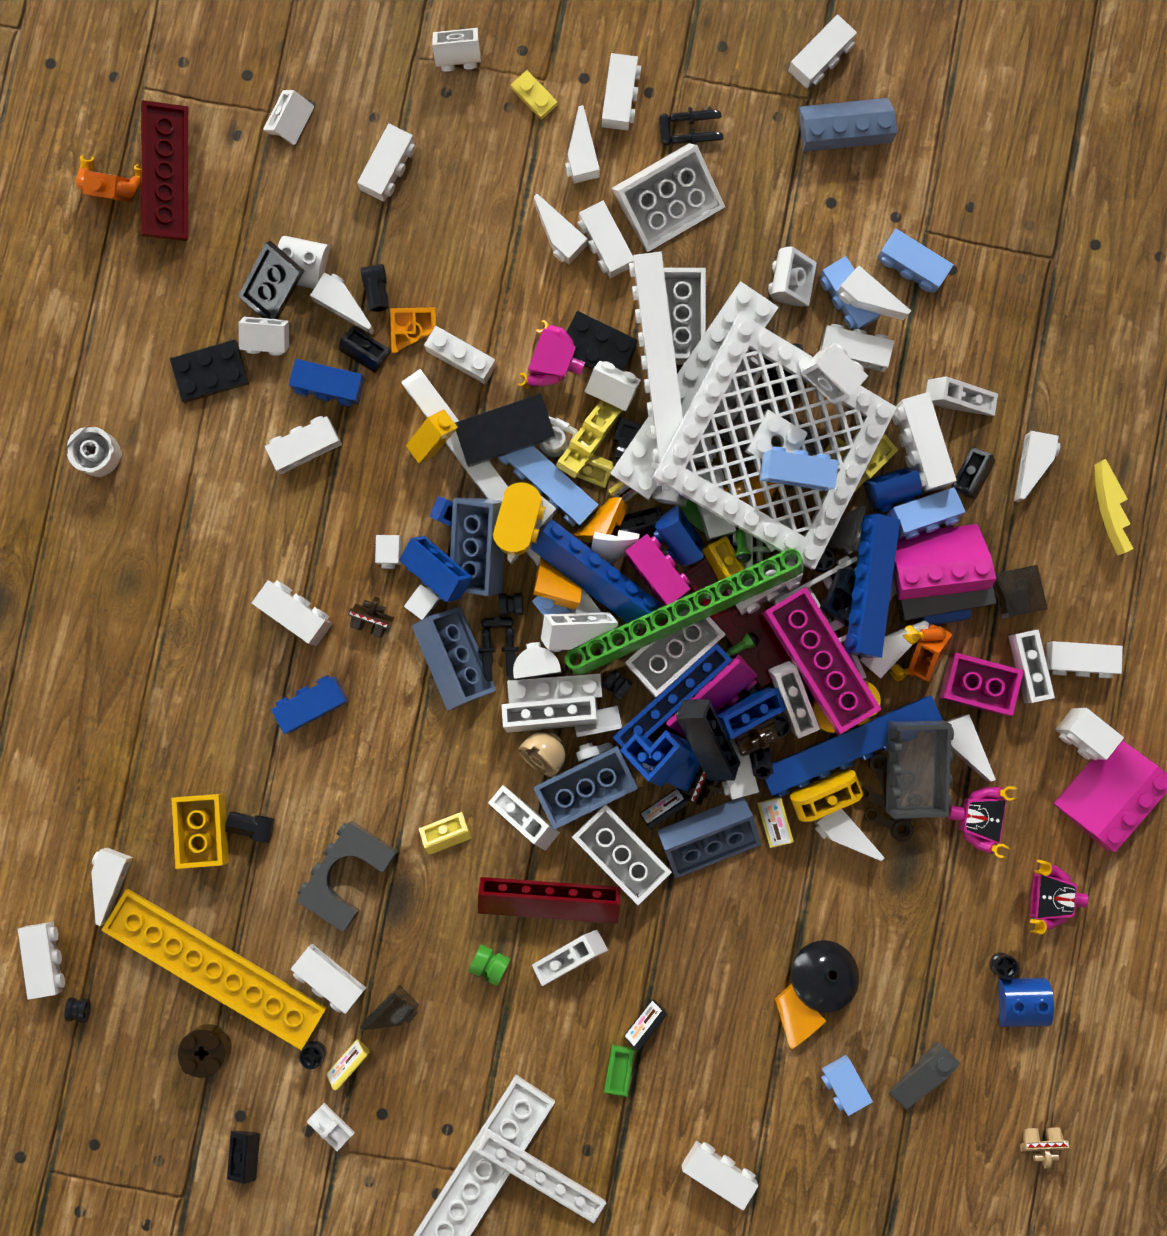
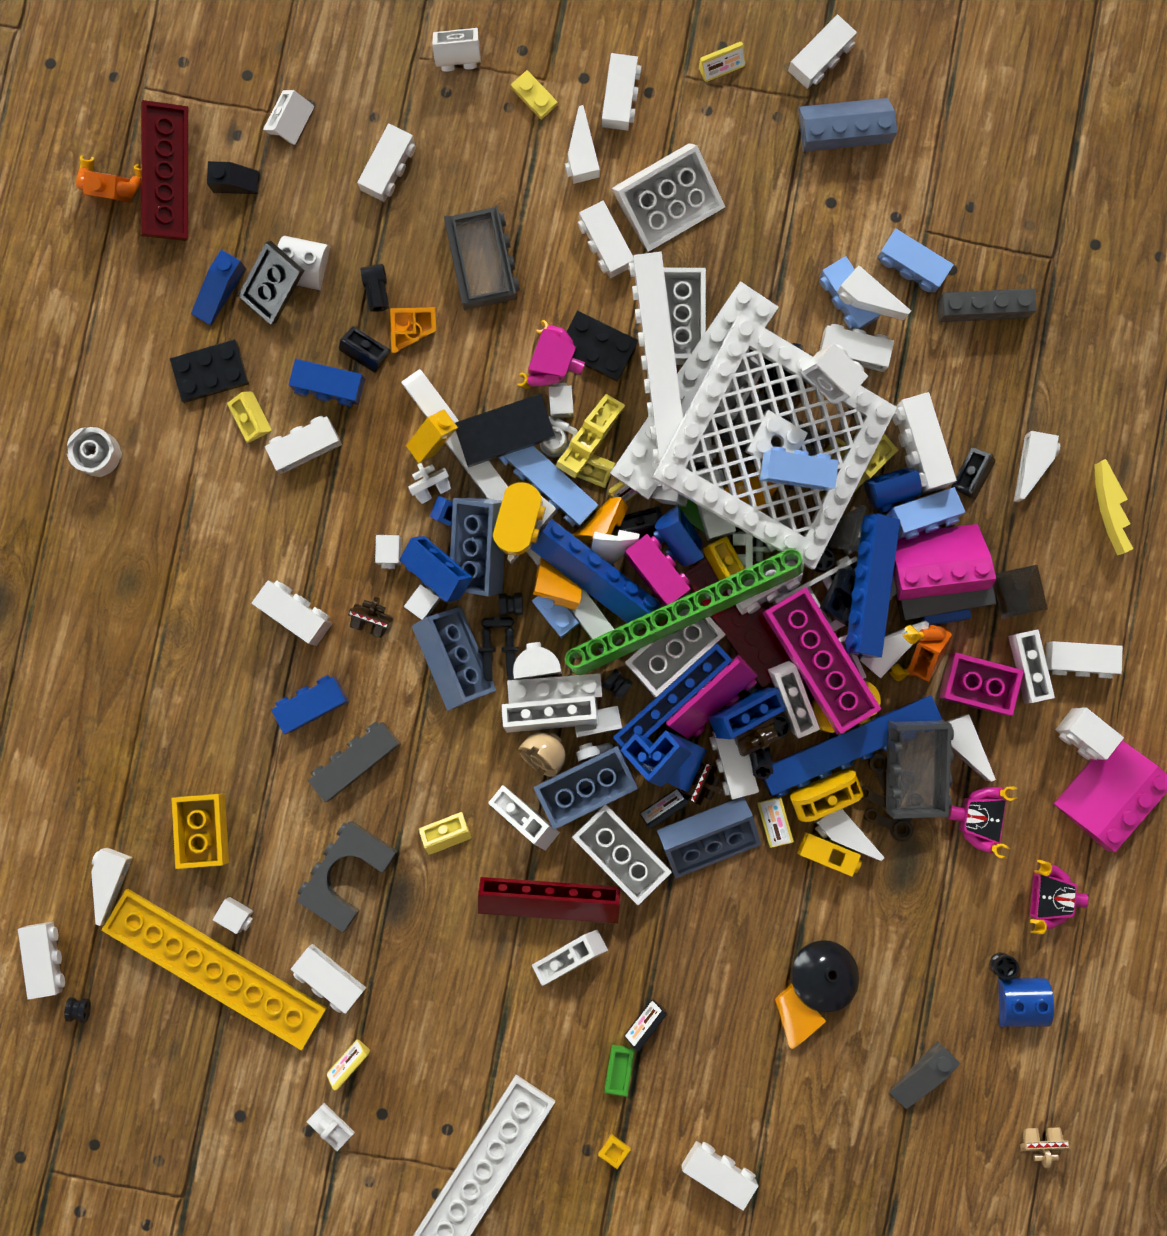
(194, 1060): dark brown brick -> none
(217, 286): none -> blue slope
(232, 178): none -> black slope
(234, 916): none -> white brick
(243, 1156): black slope -> none
(249, 416): none -> light yellow slope
(256, 827): black piece -> none
(263, 335): white brick -> none
(311, 1059): black wheel -> none
(335, 297): white slope -> none
(353, 762): none -> dark grey brick
(392, 1011): clear smoke slope -> none
(420, 487): none -> white hips
(460, 355): white brick -> none
(481, 258): none -> window
(489, 965): bright green wheel -> none
(540, 1175): white tile -> none
(561, 401): none -> white brick
(563, 236): white slope -> none
(571, 630): white slope -> none
(612, 385): white brick -> none
(614, 1151): none -> yellow tile
(624, 435): black plate -> none
(692, 137): black piece -> none
(708, 739): black brick -> none
(722, 62): none -> slope
(743, 554): bright green piece -> none
(749, 641): bright green piece -> none
(792, 277): white brick -> none
(829, 854): none -> yellow brick
(847, 1085): light blue brick -> none
(961, 396): white slope -> none
(986, 305): none -> dark grey brick

